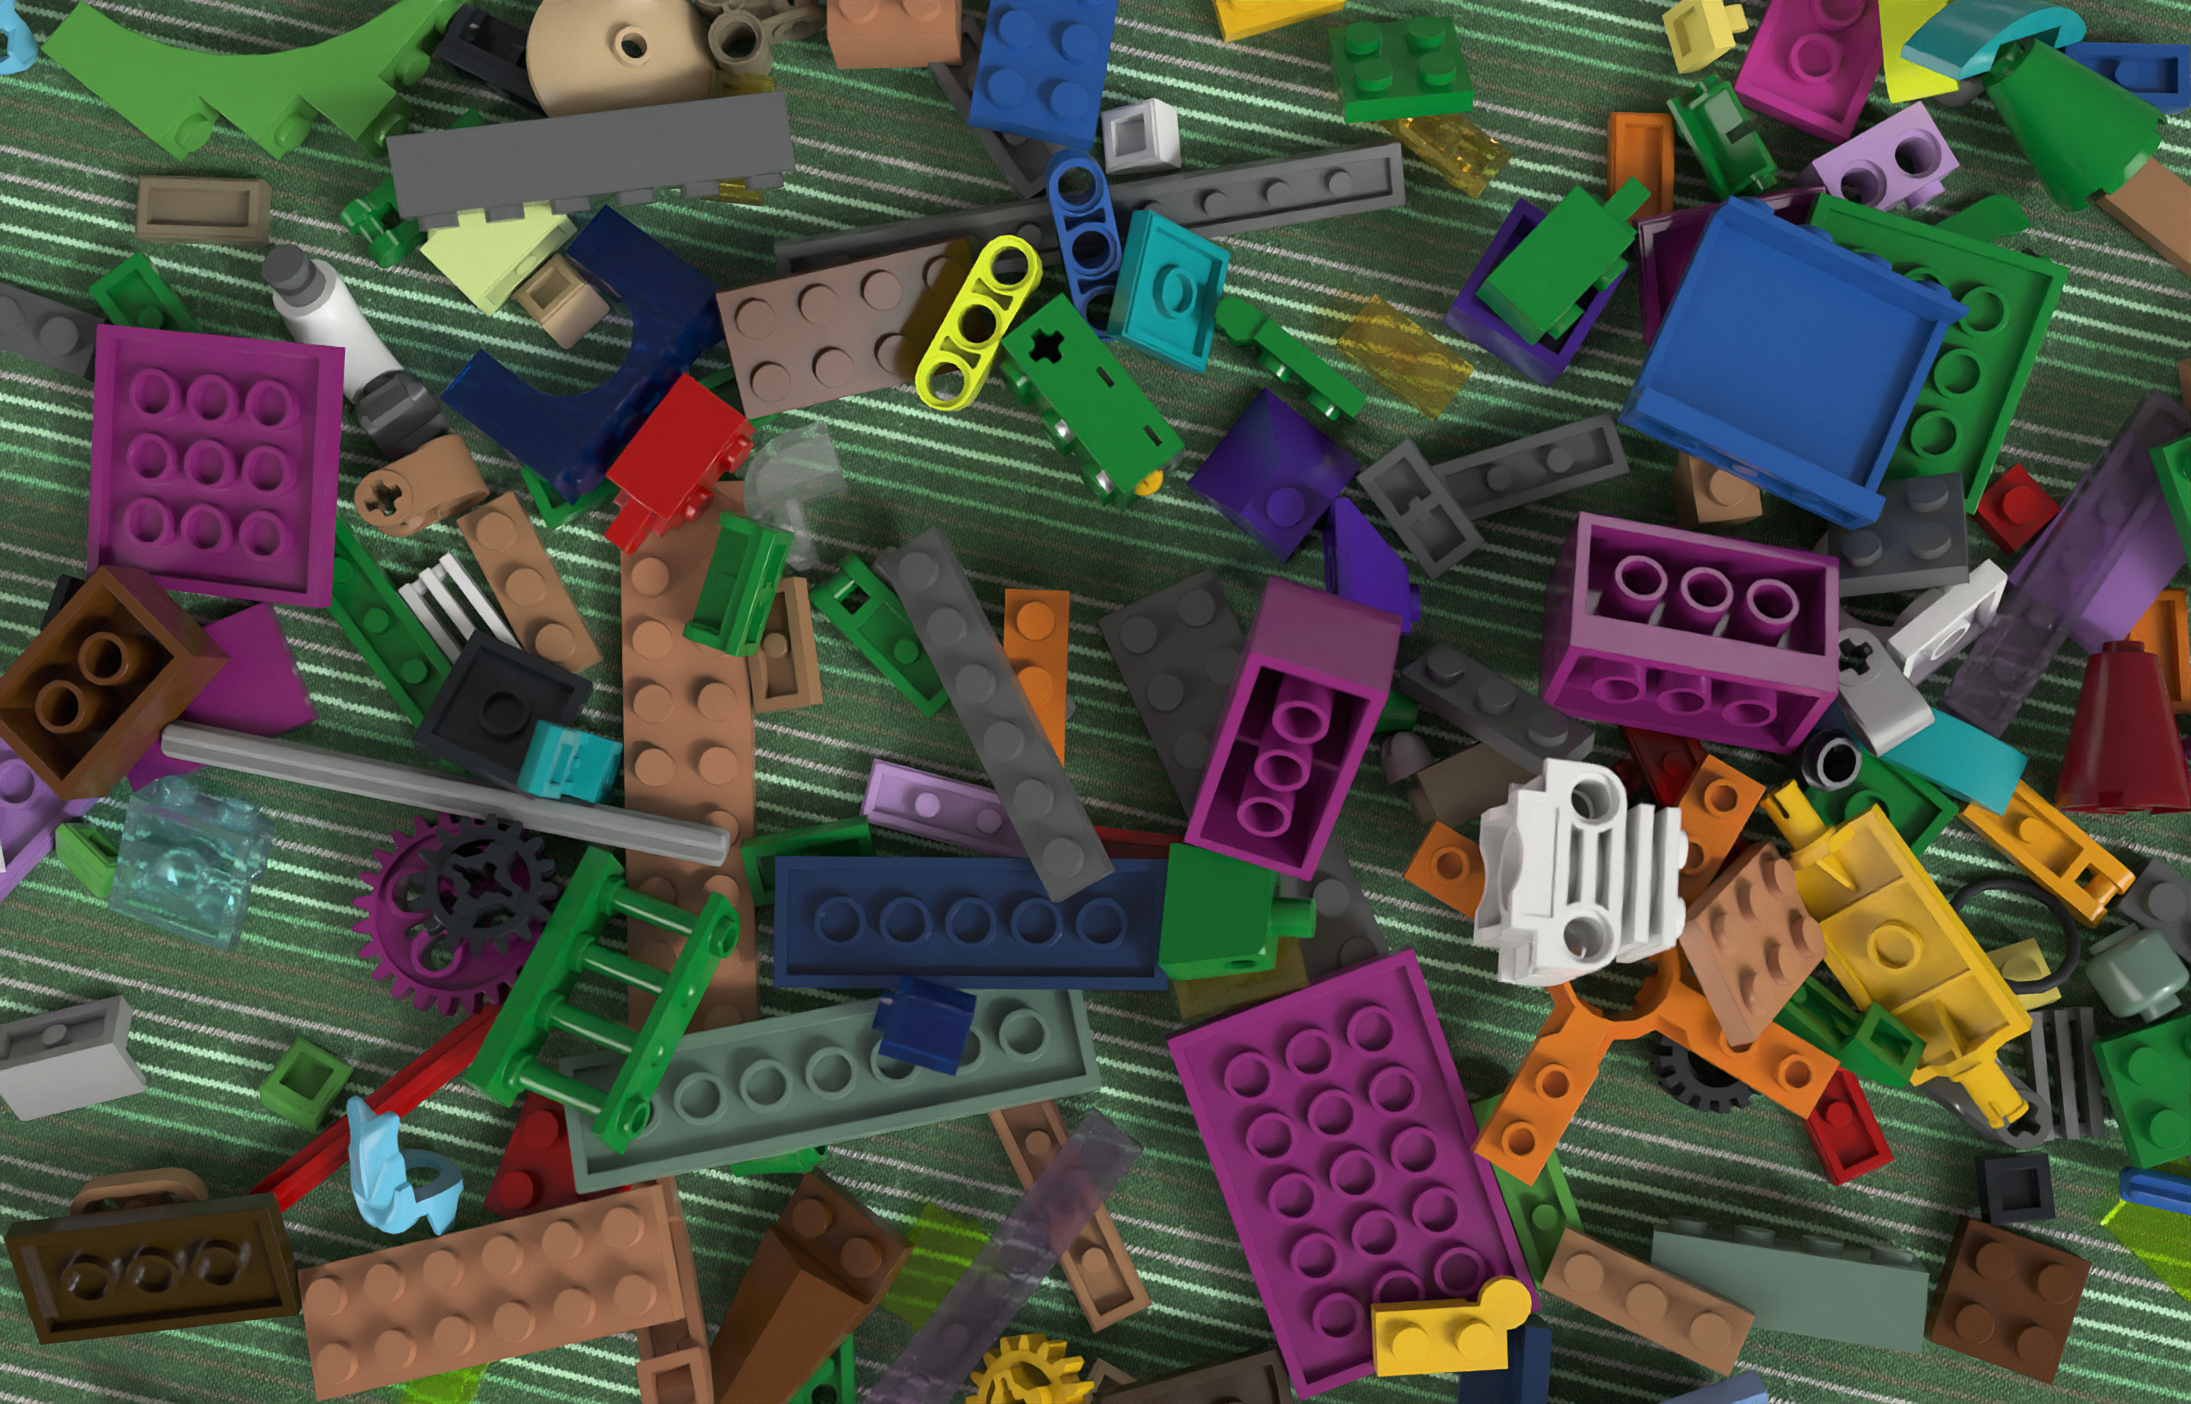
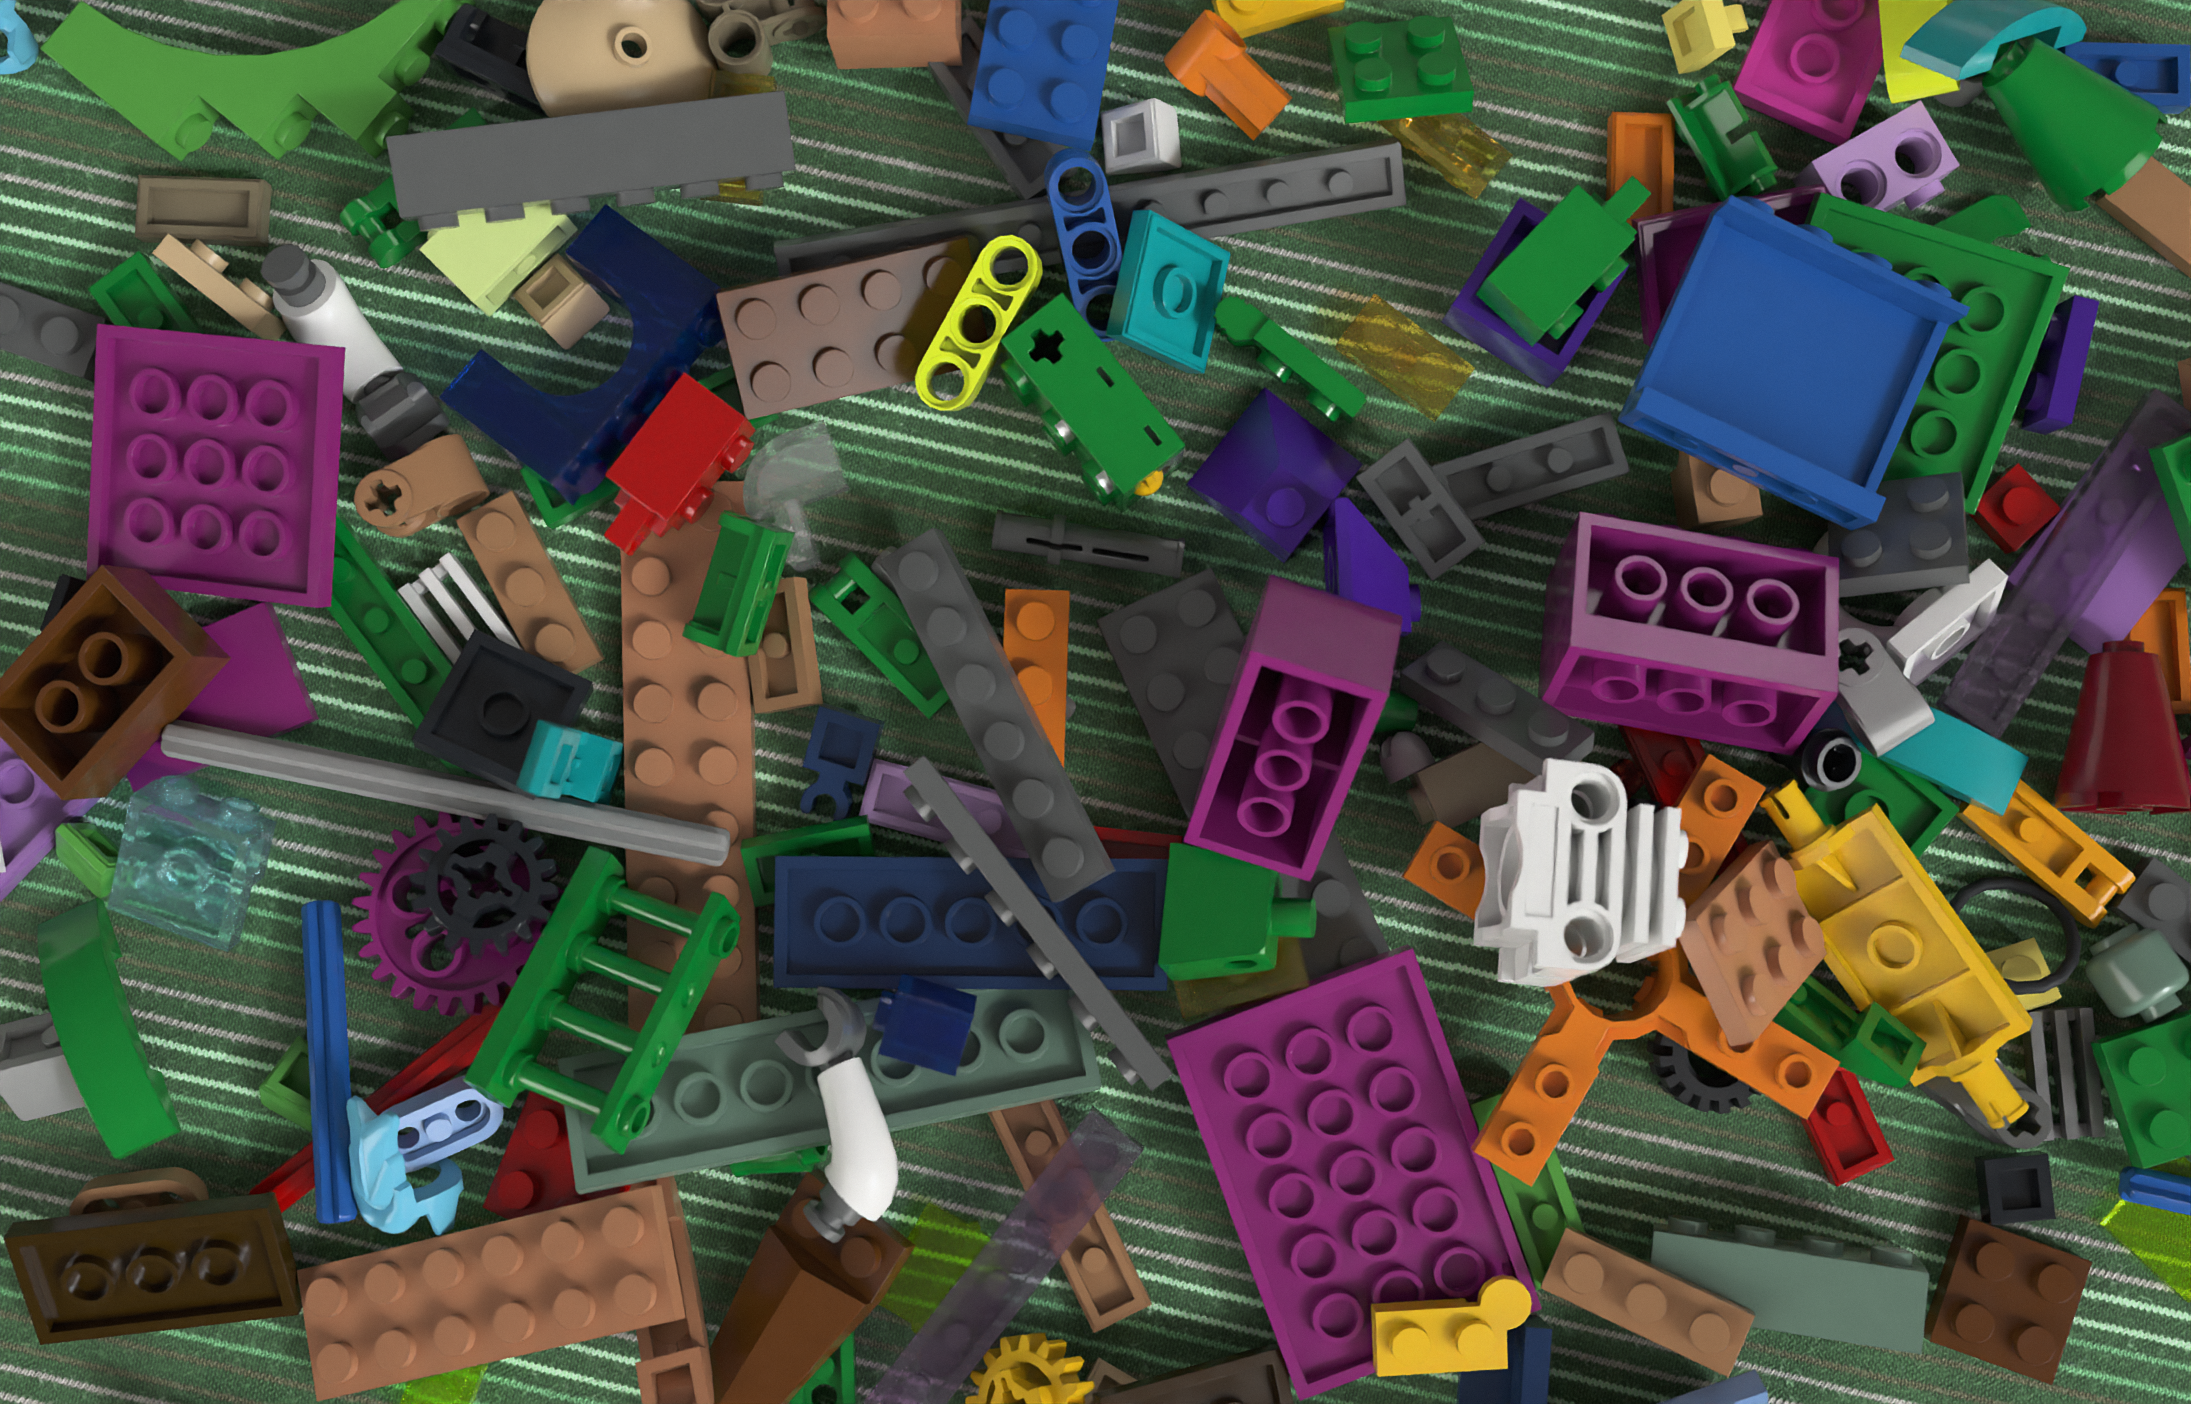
(99, 1032): none -> green slope
(204, 271): none -> tan plate
(328, 1059): none -> blue axle
(441, 1125): none -> light blue plate
(842, 751): none -> dark blue plate
(863, 1154): none -> white piece
(1051, 947): none -> dark grey plate
(1087, 544): none -> dark grey pin
(1214, 64): none -> orange piece
(2056, 381): none -> dark purple plate

